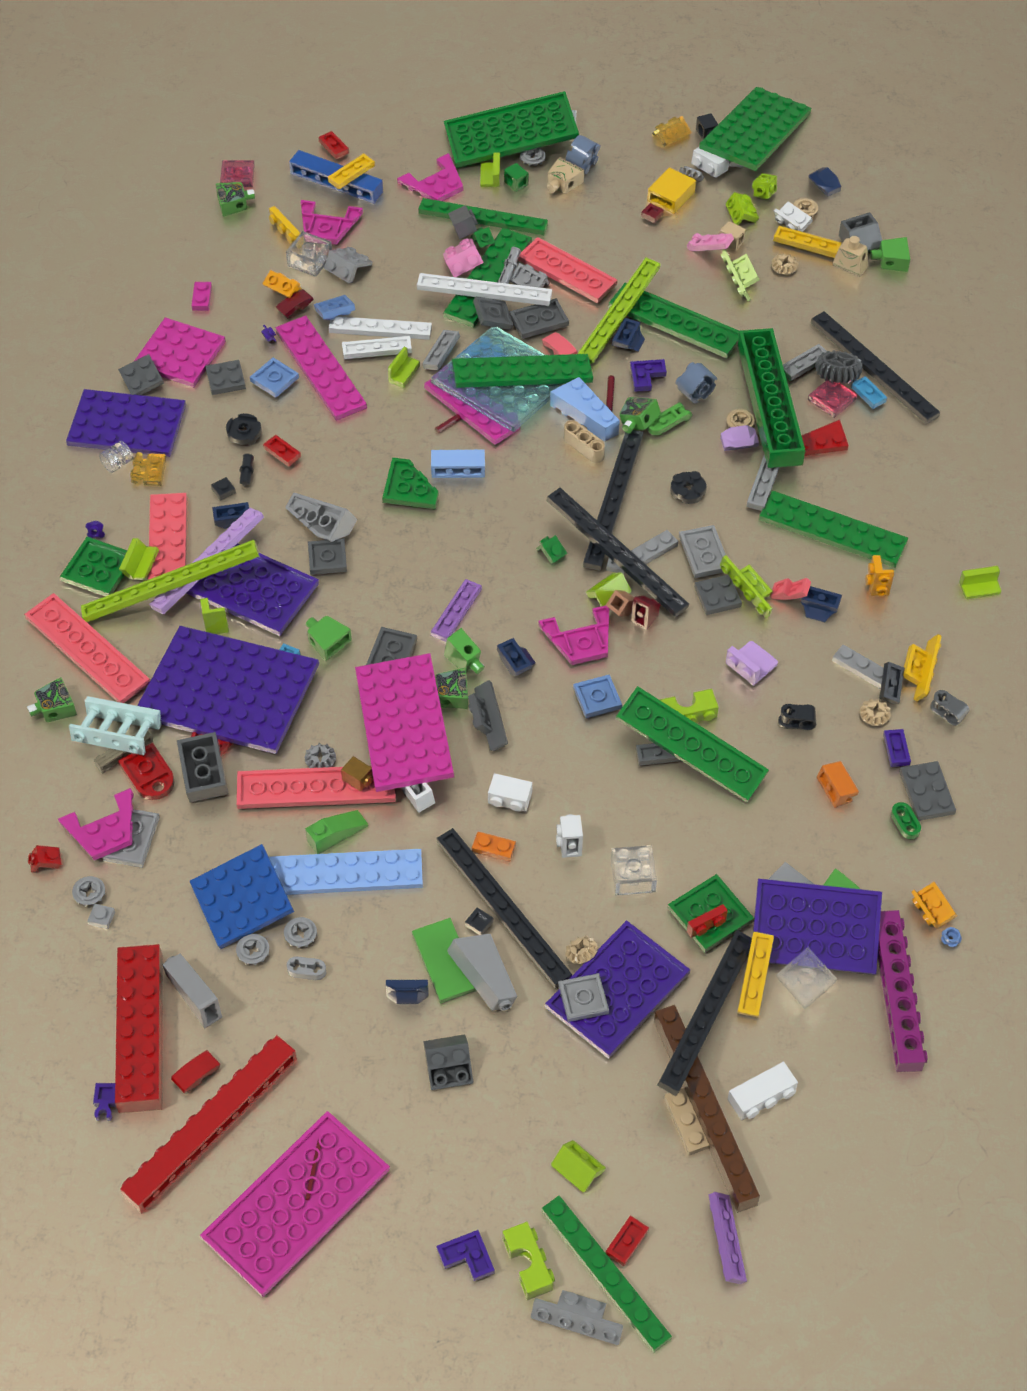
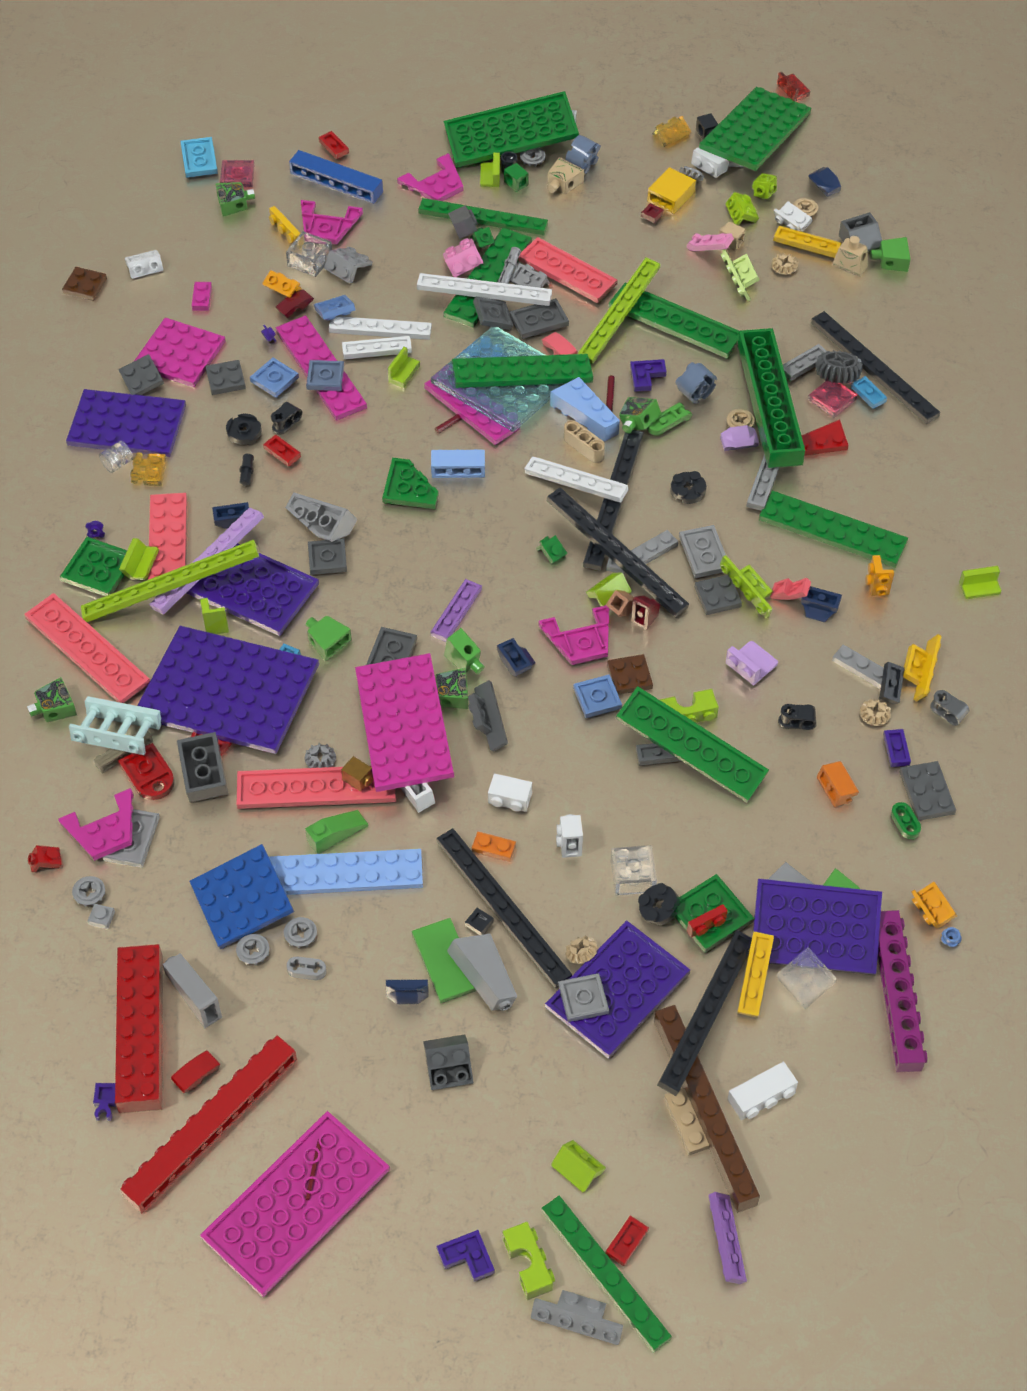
(84, 283): none -> reddish brown plate
(144, 264): none -> white bracket
(199, 157): none -> medium azure plate
(223, 488): black plate -> none
(285, 417): none -> black piece
(325, 375): none -> sand blue tile
(351, 171): yellow plate -> none
(441, 350): light grey plate -> none
(508, 159): none -> black wheel
(576, 479): none -> white plate
(629, 335): dark blue slope -> none
(629, 673): none -> reddish brown plate
(648, 900): none -> black plate
(792, 86): none -> clear red bracket

